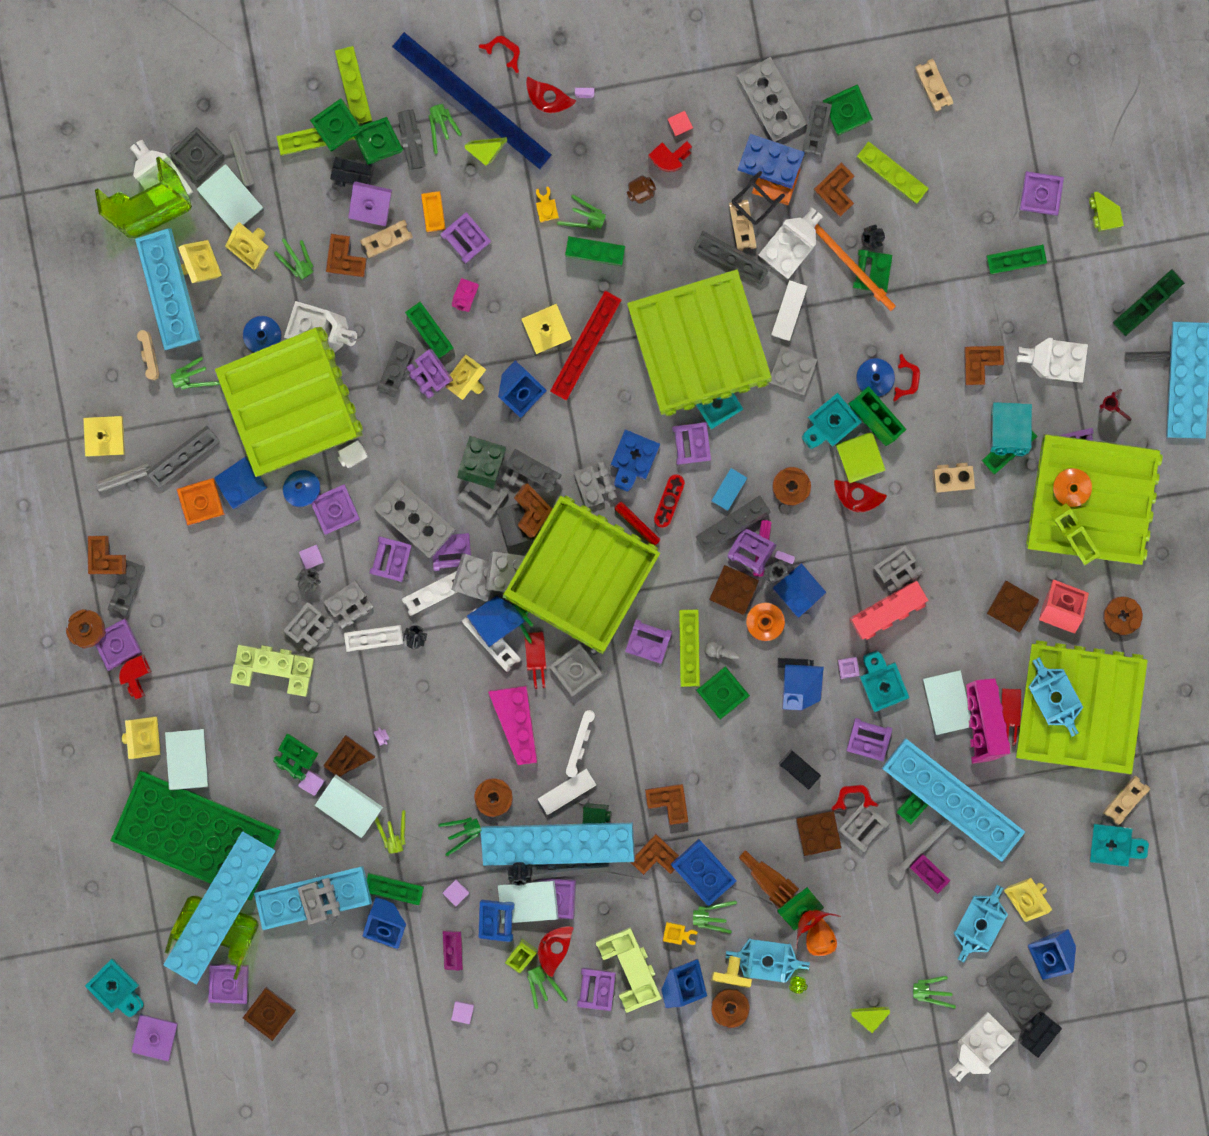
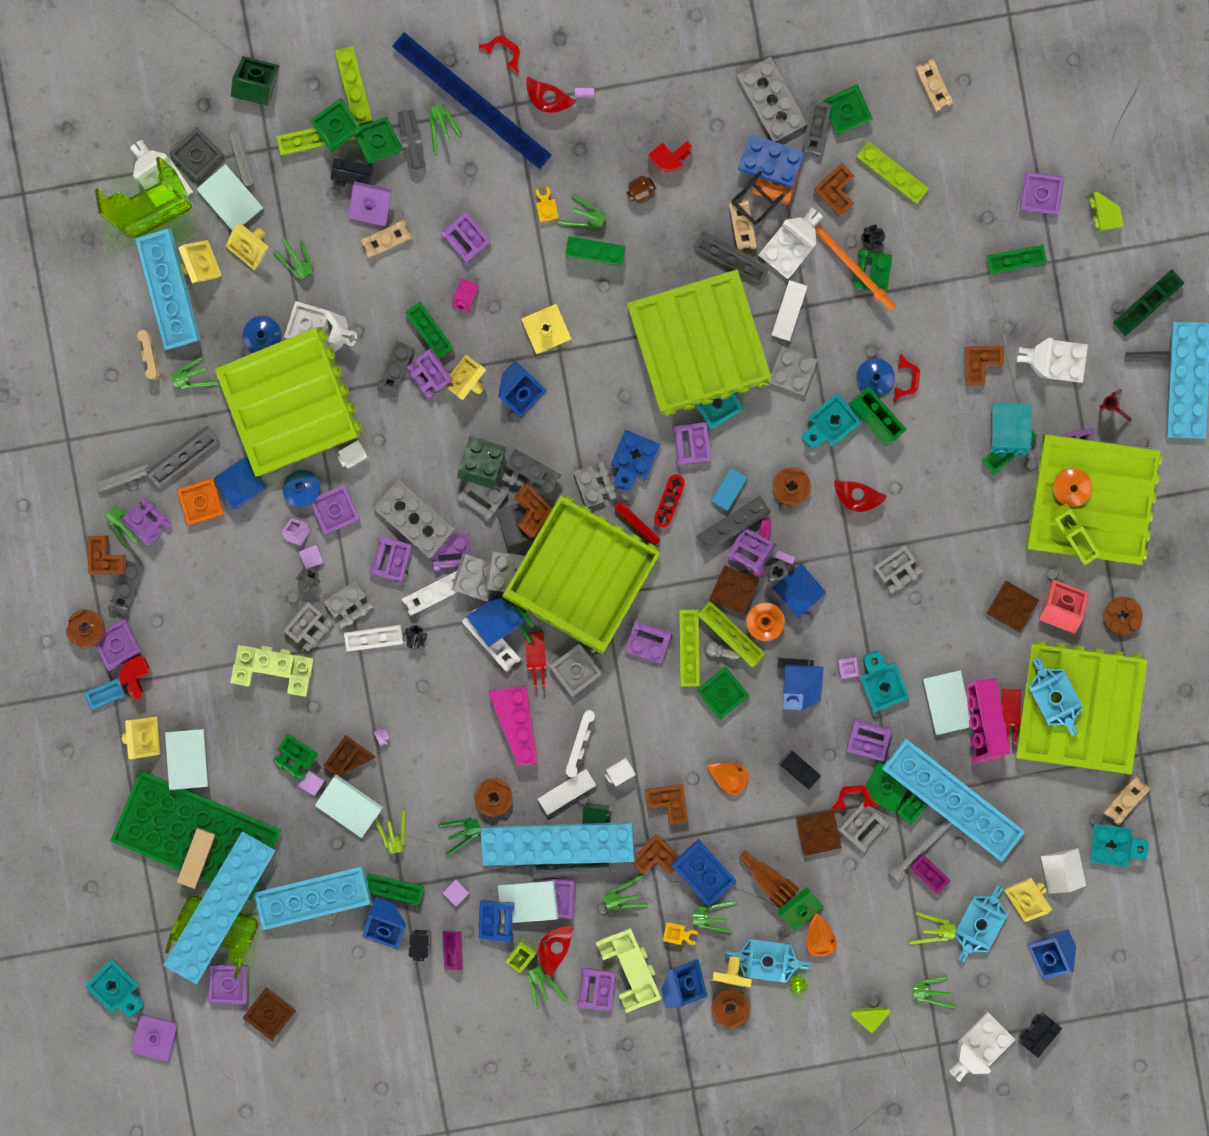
(104, 436): light yellow tile -> none
(105, 694): none -> dark azure tile
(115, 517): none -> bright green plant
(142, 525): none -> medium lavender plate
(196, 858): none -> tan tile
(254, 80): none -> dark green slope
(295, 531): none -> lavender slope
(313, 902): light grey plate -> none
(339, 261): dark orange plate -> none
(419, 944): none -> black brick
(433, 211): light orange tile -> none
(462, 1012): lavender tile -> none
(485, 149): lime slope -> none
(519, 873): black gear -> none
(585, 345): red plate -> none
(614, 900): none -> bright green plant
(620, 772): none -> white brick
(680, 123): coral tile -> none
(729, 776): none -> orange piece
(731, 634): none -> lime plate
(807, 917): red piece -> none
(860, 457): lime slope -> none
(885, 789): none -> green plate
(888, 610): coral wedge -> none
(946, 930): none -> lime plant
(954, 483): tan brick -> none
(1019, 990): dark grey plate -> none
(1063, 871): none -> white slope

